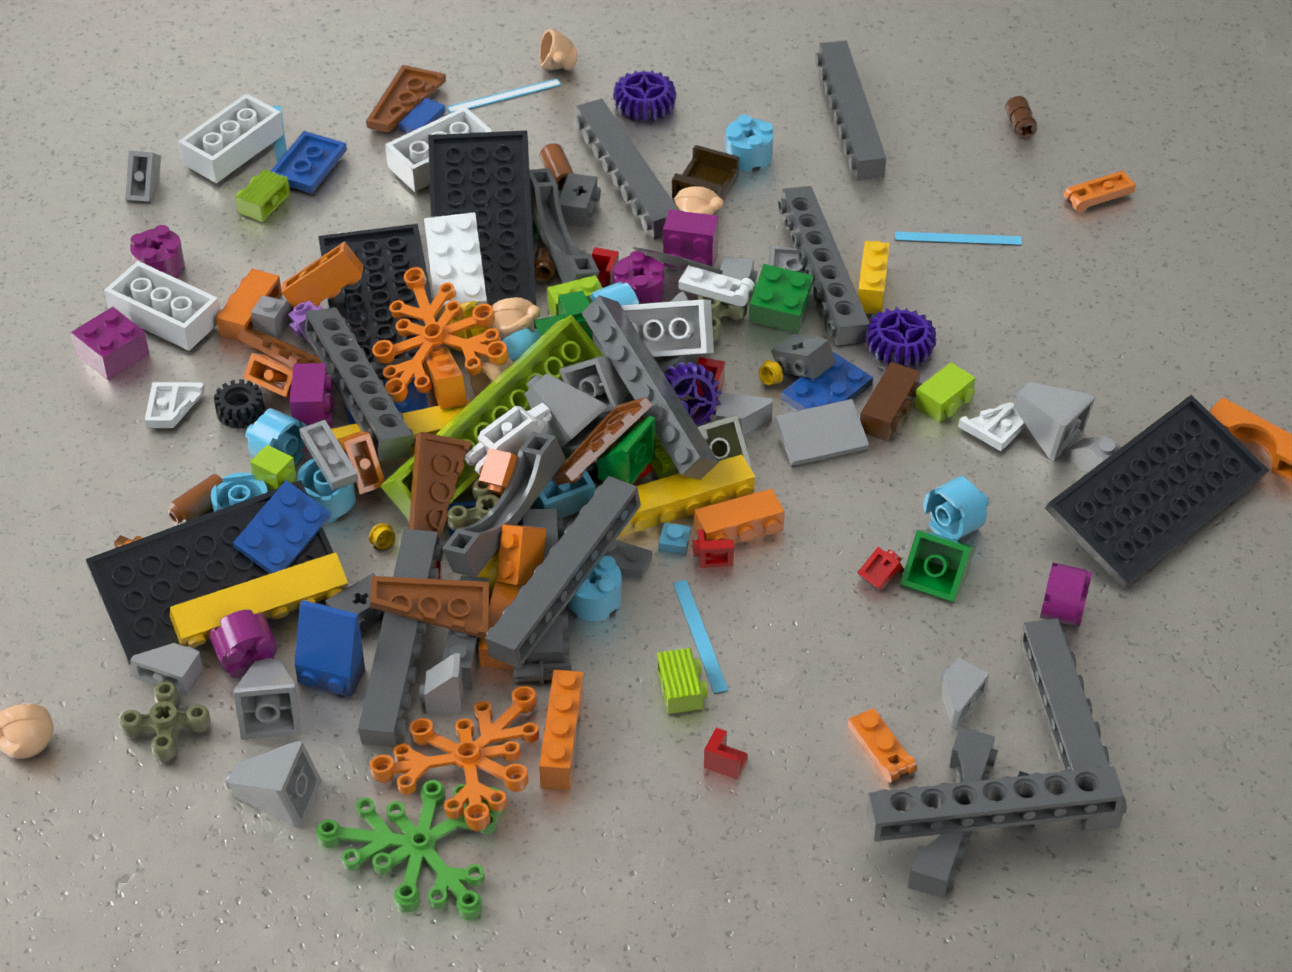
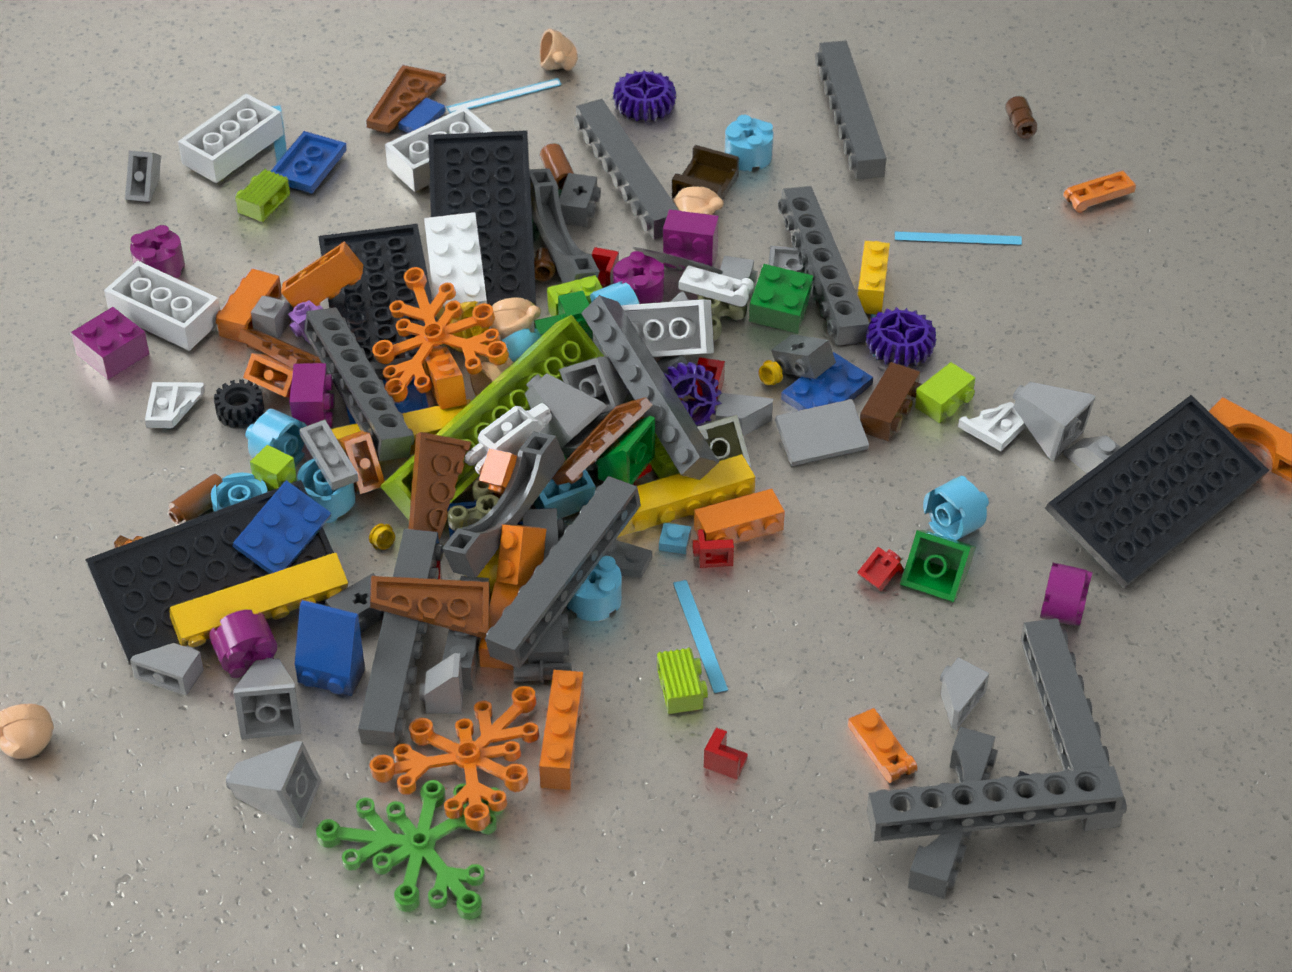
(165, 721): olive gear -> none

